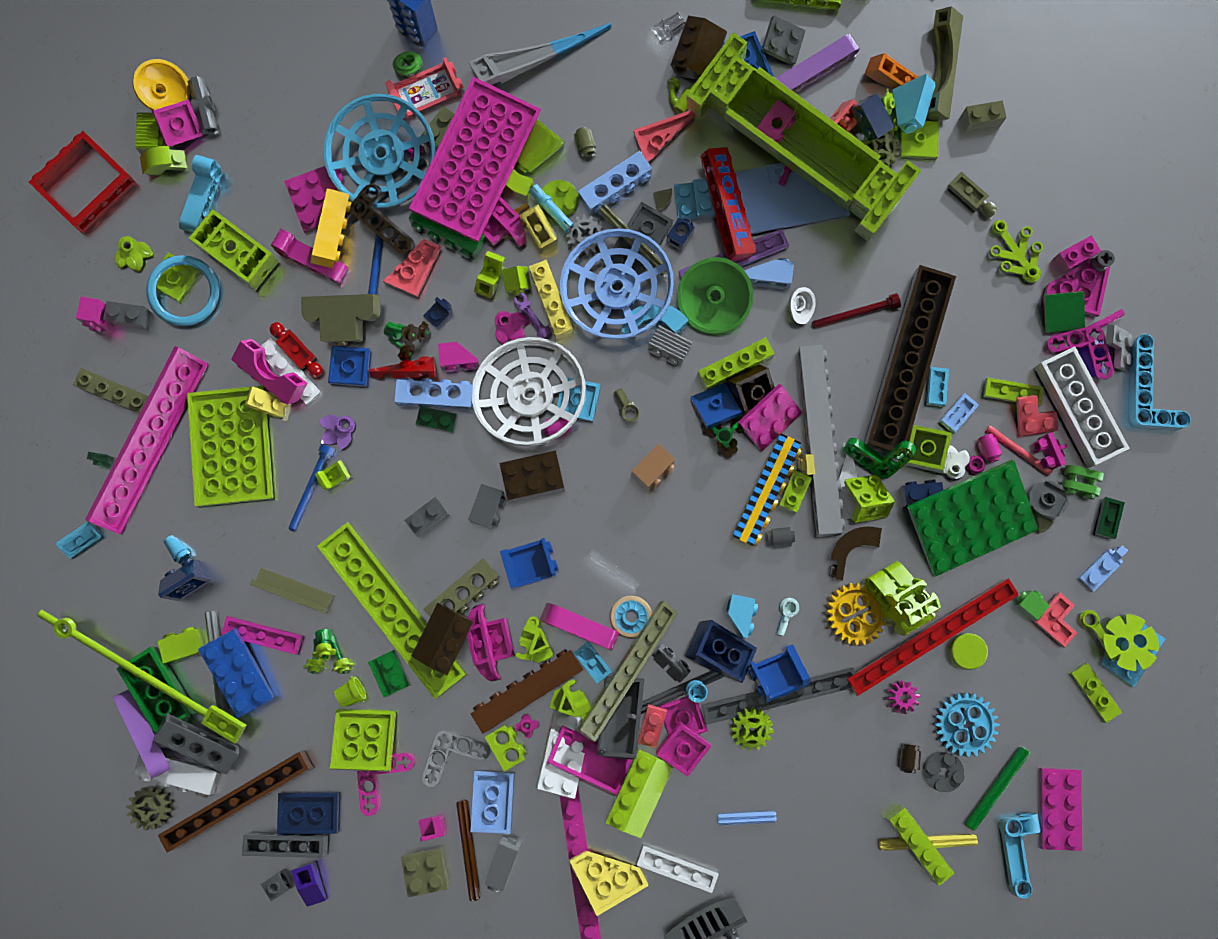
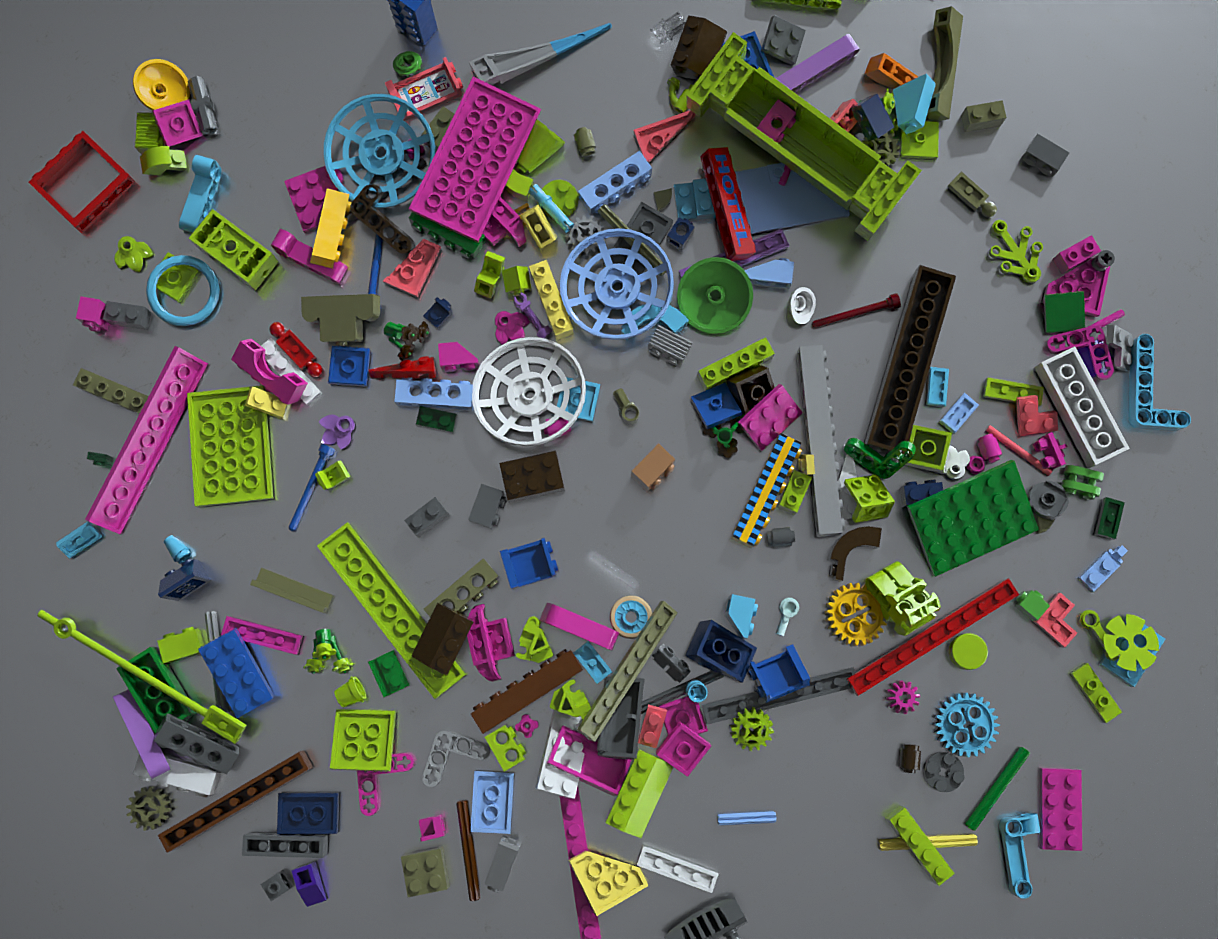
(1045, 155): none -> dark grey brick

